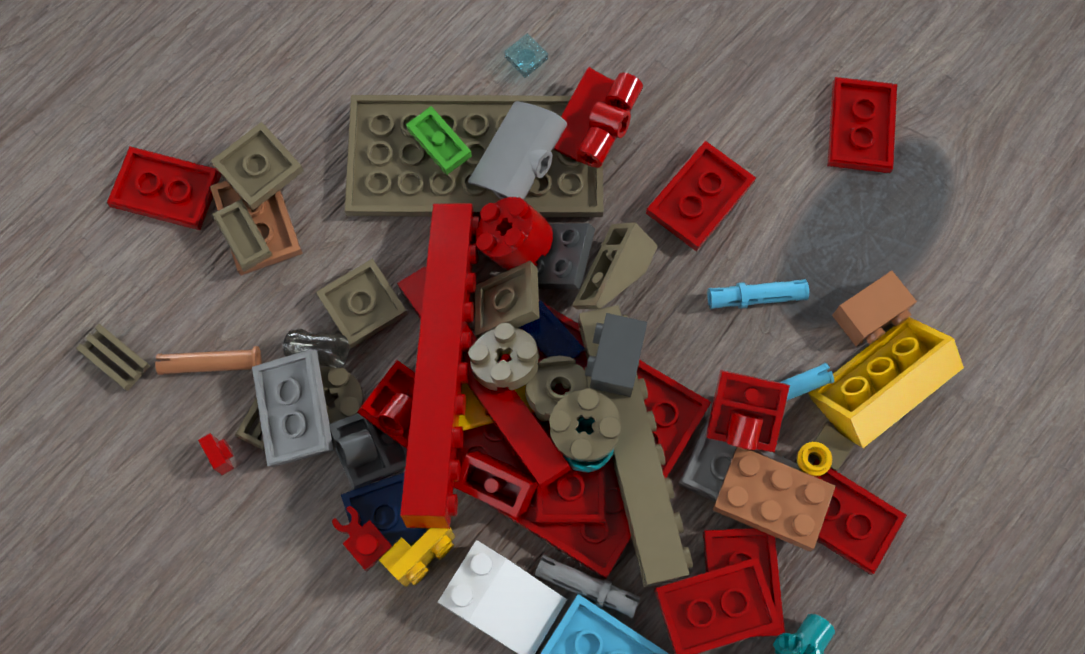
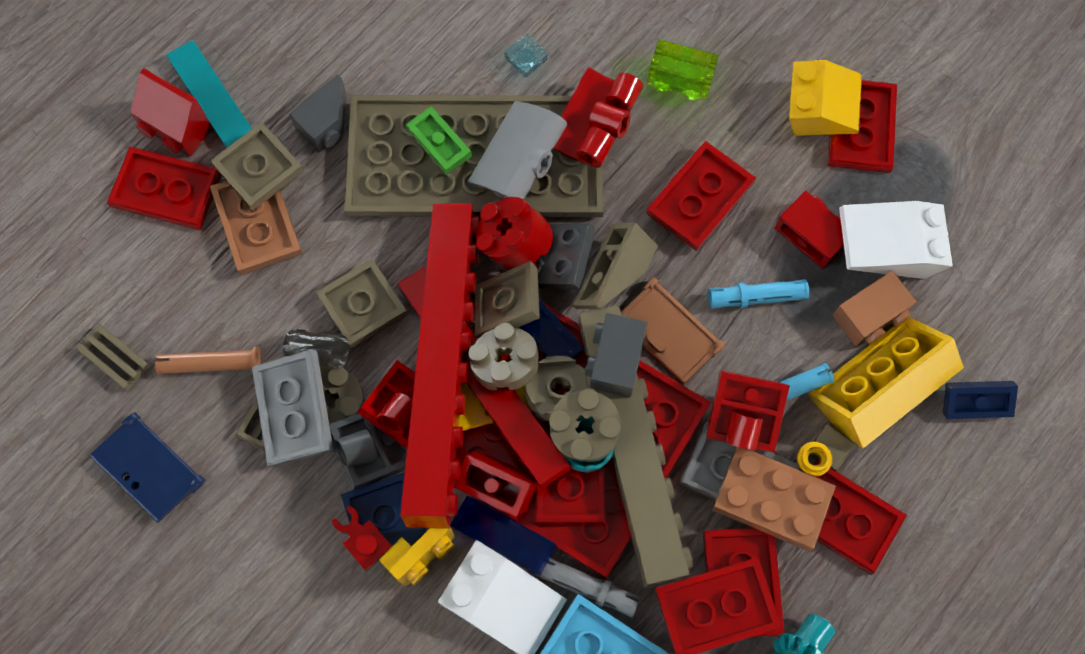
(156, 472): none -> dark blue door
(168, 114): none -> slope
(209, 92): none -> teal tile
(217, 453): red plate -> none
(242, 235): dark tan tile -> none
(322, 115): none -> dark grey slope
(503, 535): none -> clear blue tile
(673, 330): none -> nougat door
(682, 69): none -> clear neon green brick
(812, 229): none -> red brick
(824, 99): none -> yellow slope
(896, 238): none -> white slope
(980, 399): none -> dark blue plate

